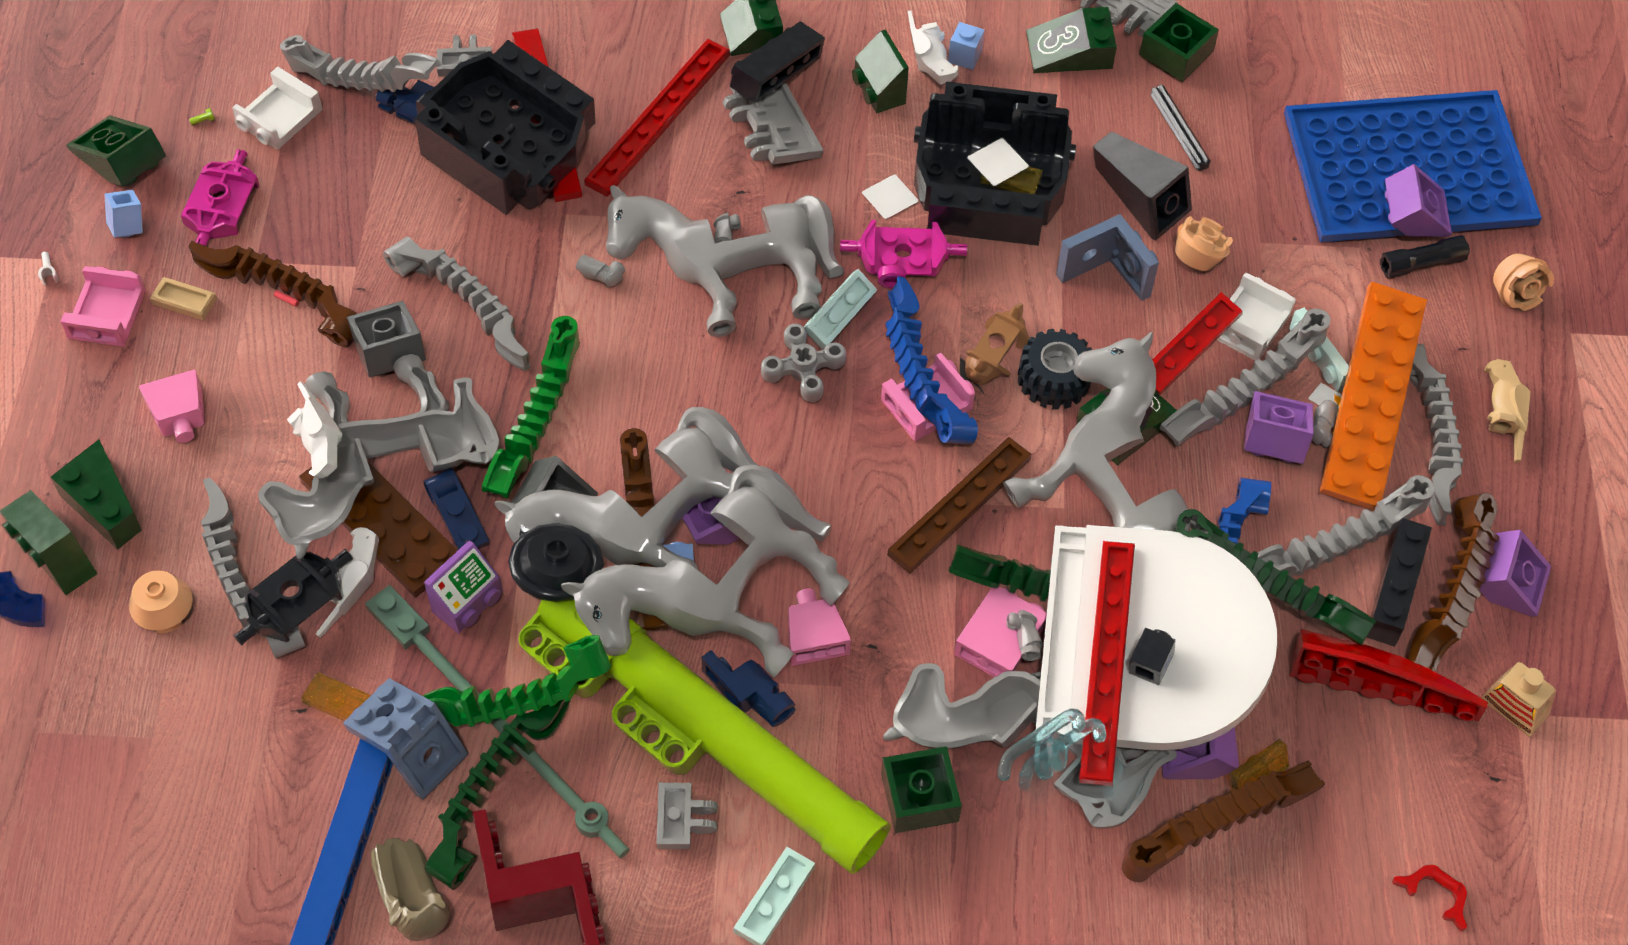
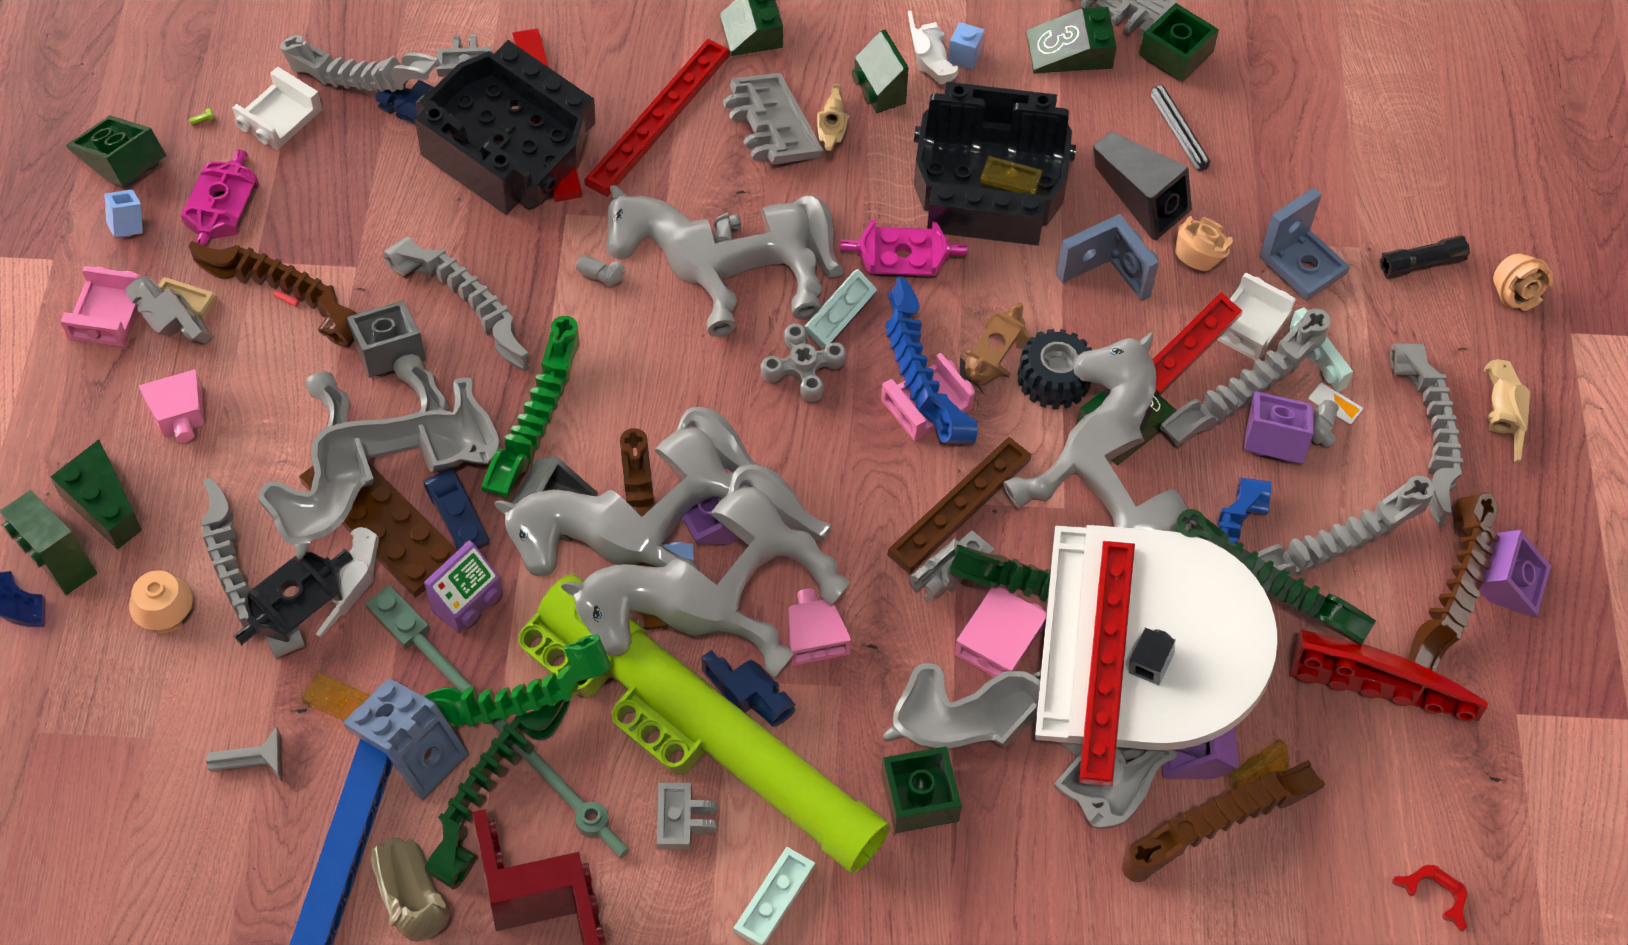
(47, 269): white hand -> none
(166, 310): none -> light grey plate
(268, 755): none -> light grey piece
(317, 432): white animal -> none
(552, 556): black piece -> none
(776, 62): black brick -> none
(832, 120): none -> tan animal
(888, 274): dark pink tile -> none
(890, 196): white sticker -> none
(935, 572): none -> light grey plate
(998, 161): white sticker -> none
(1027, 634): light grey arm -> none
(1050, 746): clear light blue piece -> none
(1292, 242): none -> sand blue bracket
(1373, 396): orange plate -> none
(1399, 581): black brick -> none
(1417, 204): medium lavender slope -> none
(1452, 137): blue plate -> none
(1522, 697): tan torso -> none

